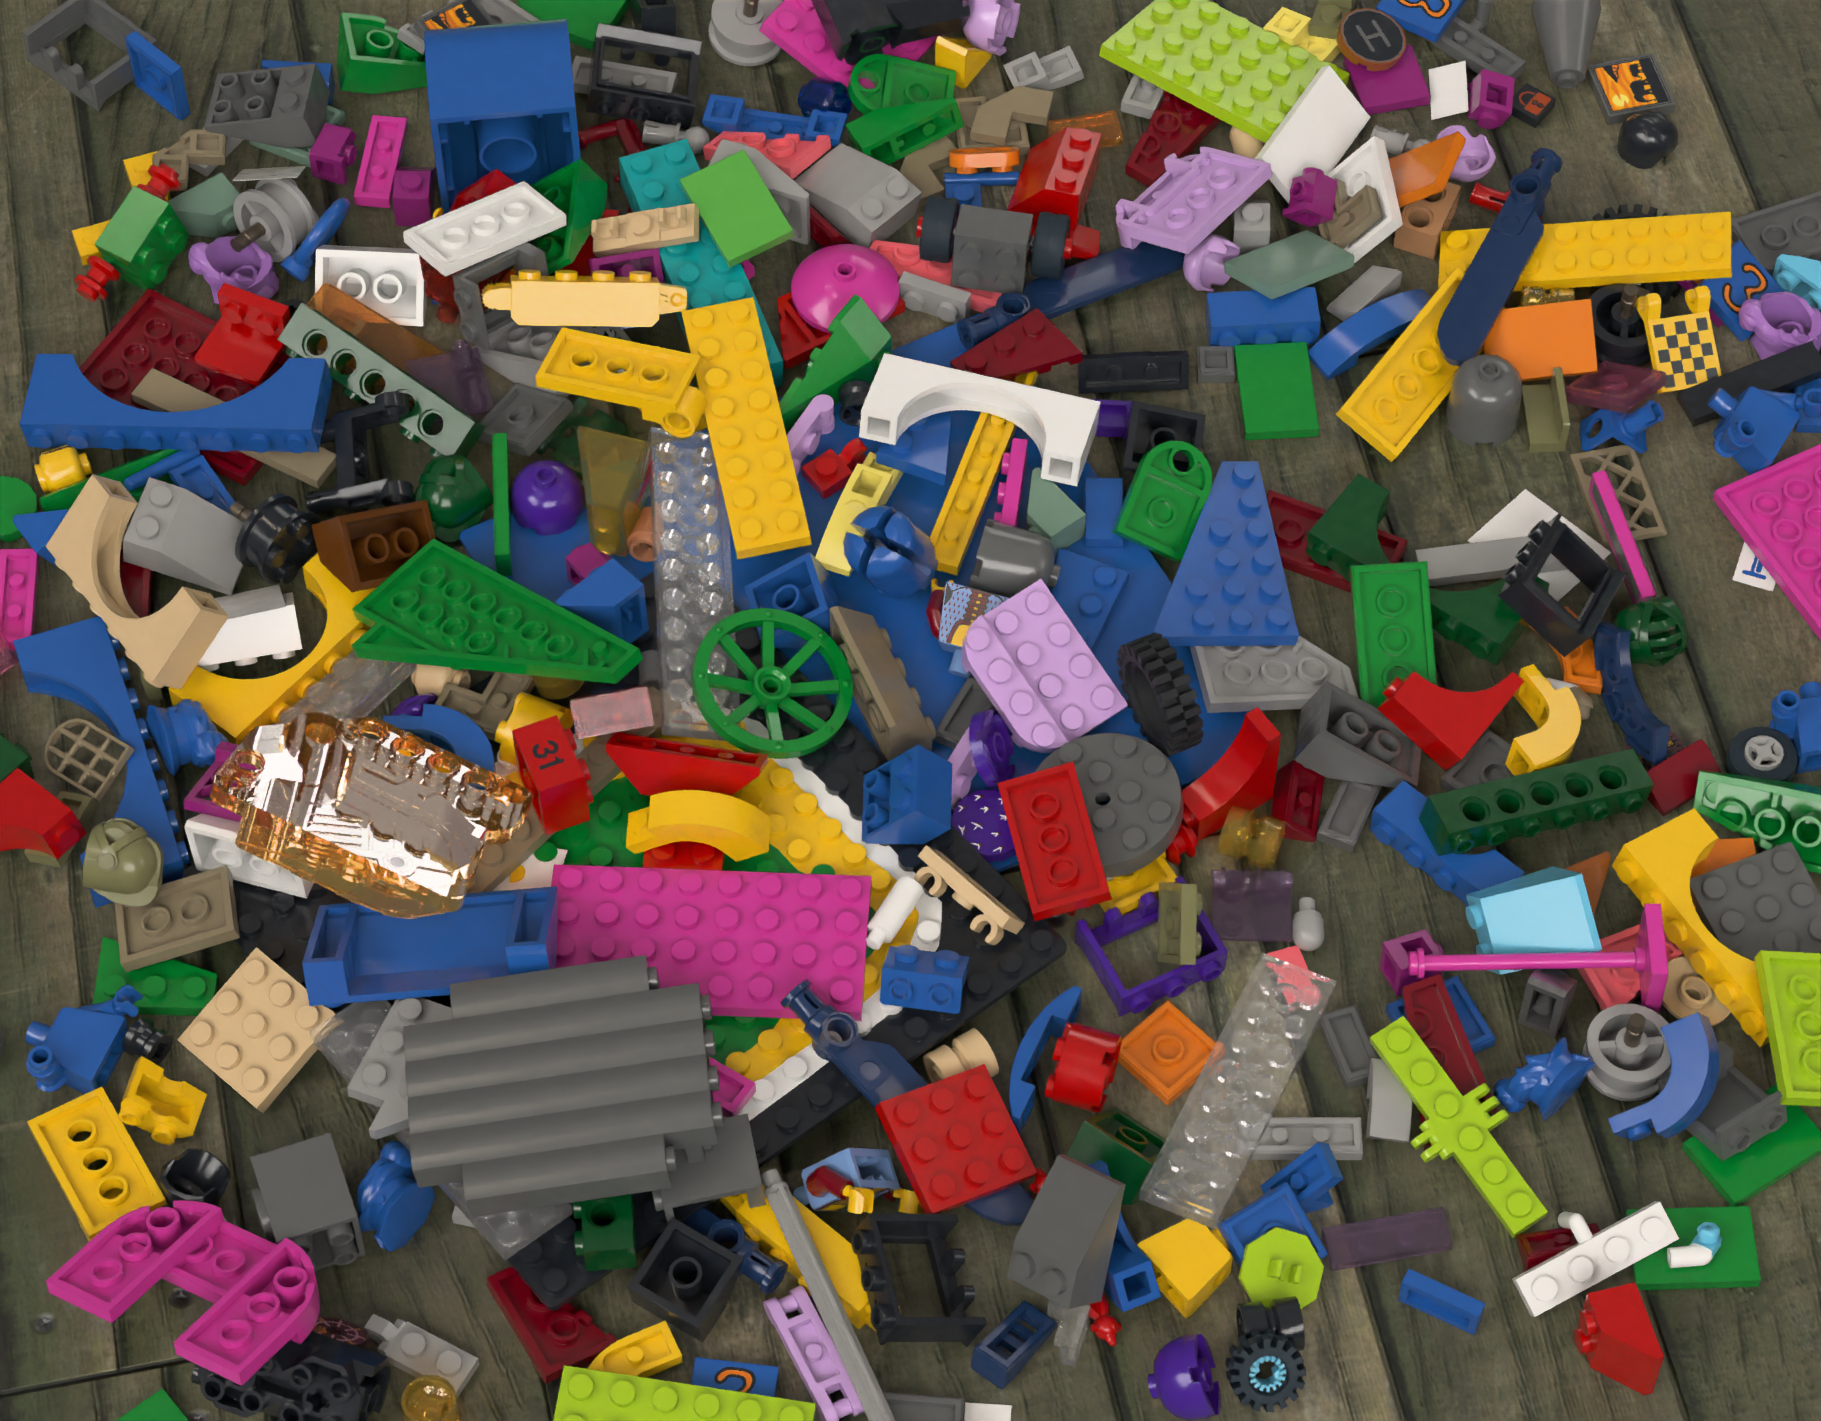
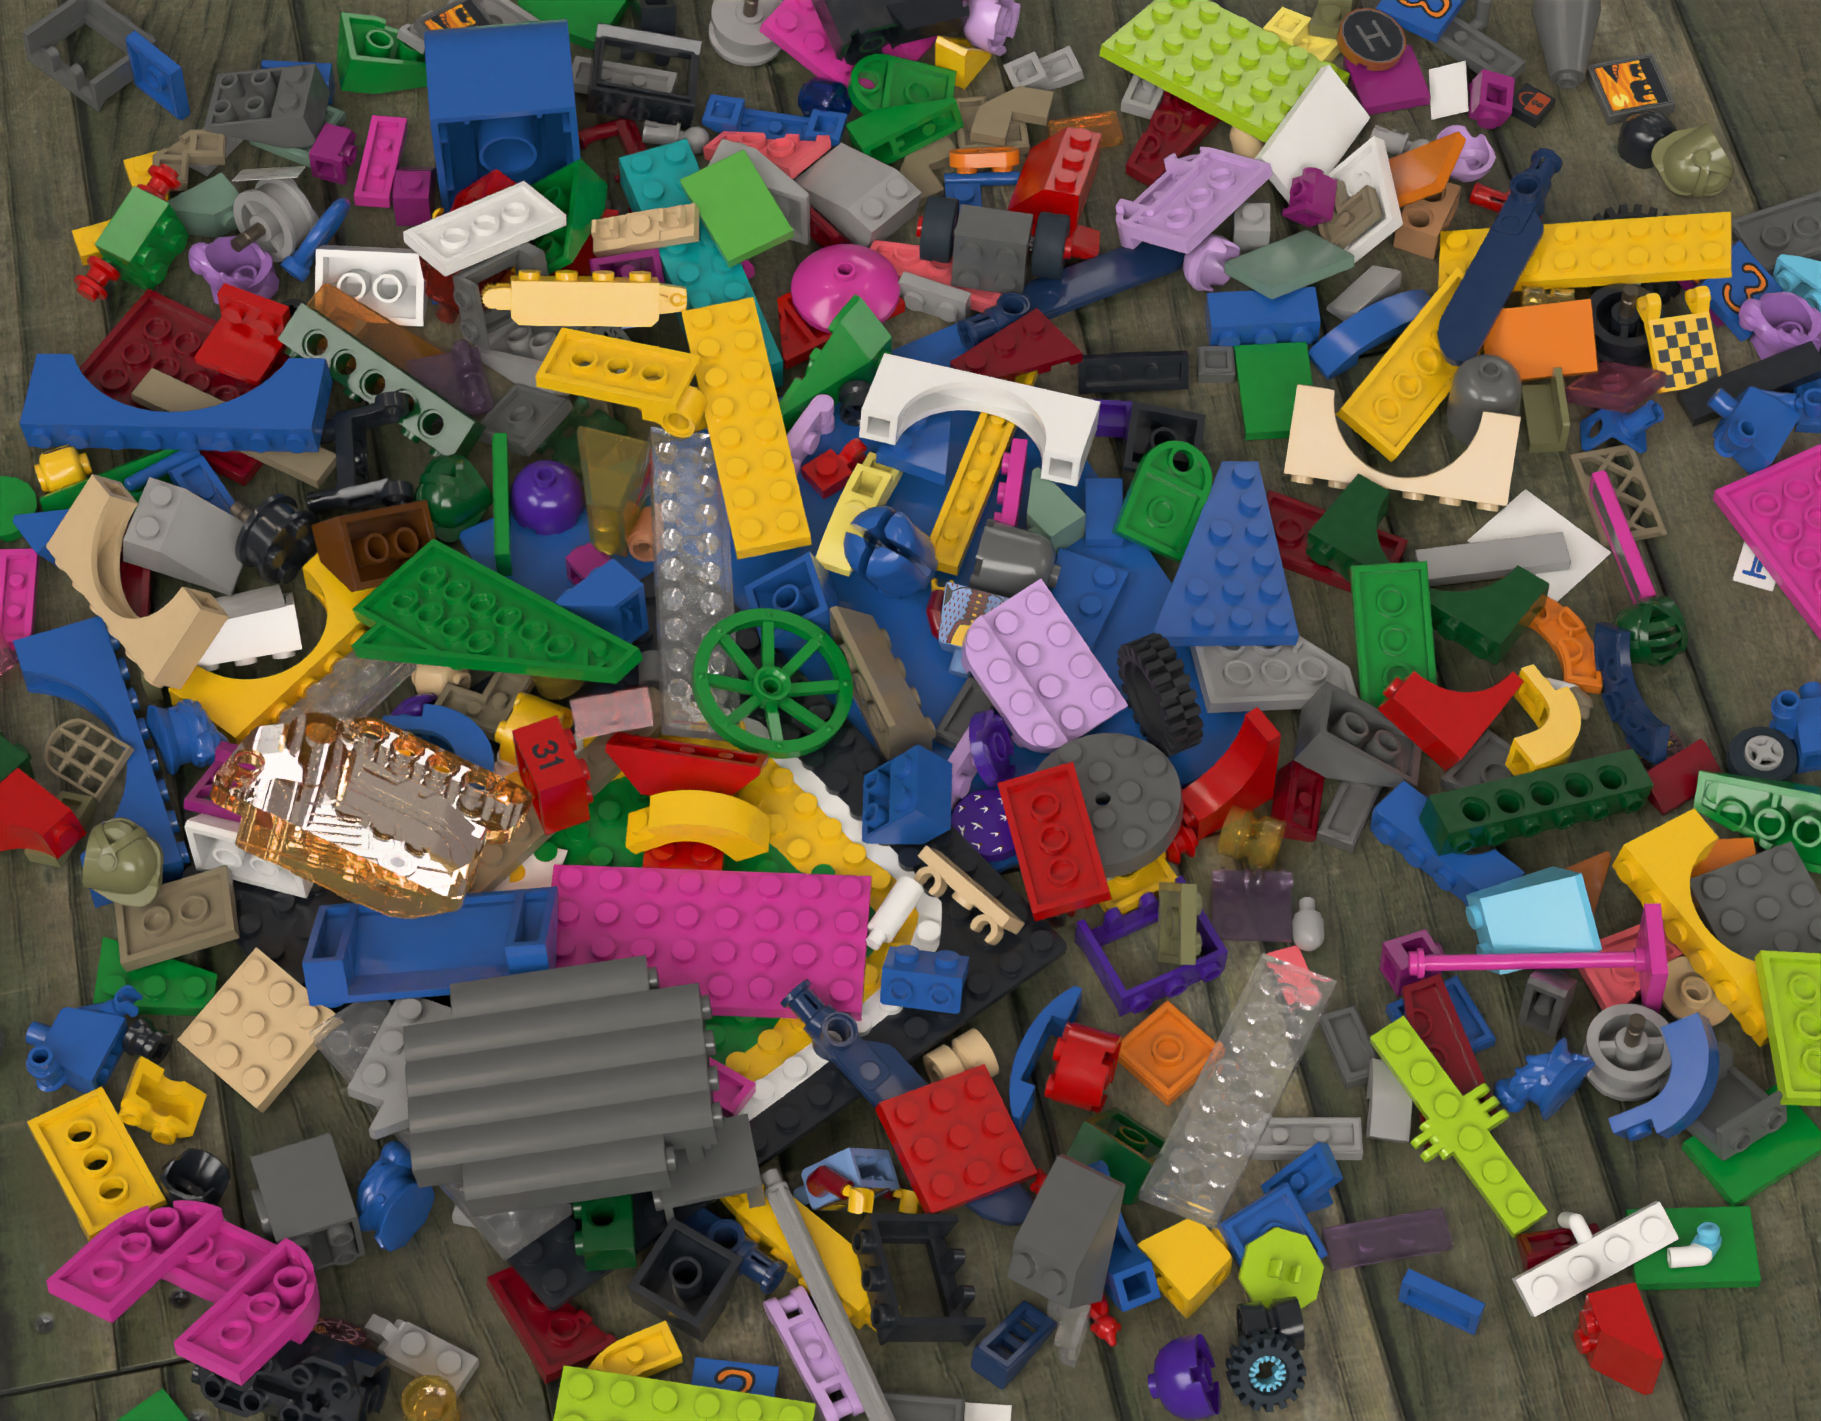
(1477, 475): none -> tan arch
(1538, 606): black window -> none
(1692, 162): none -> olive helmet

